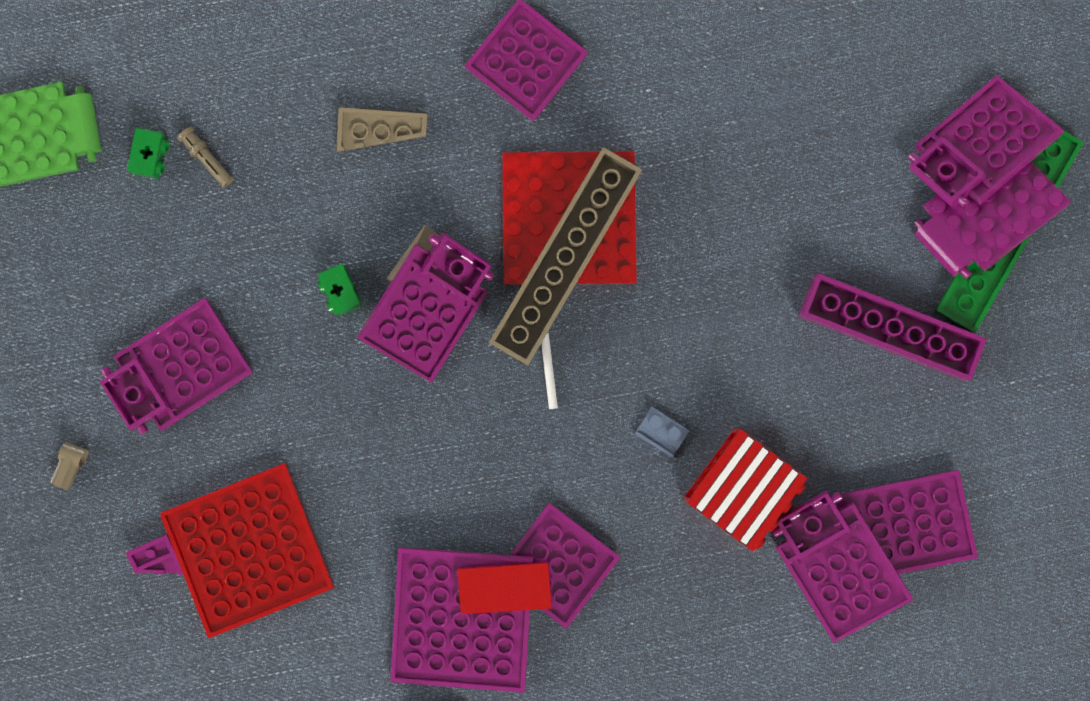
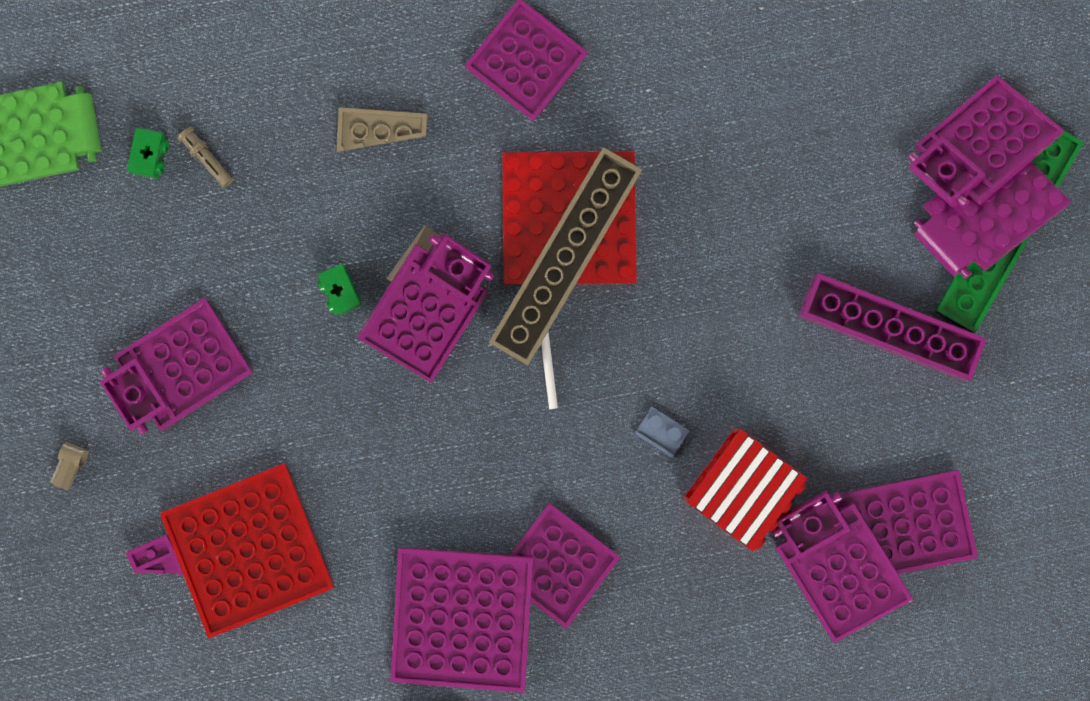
(504, 588): red tile -> none

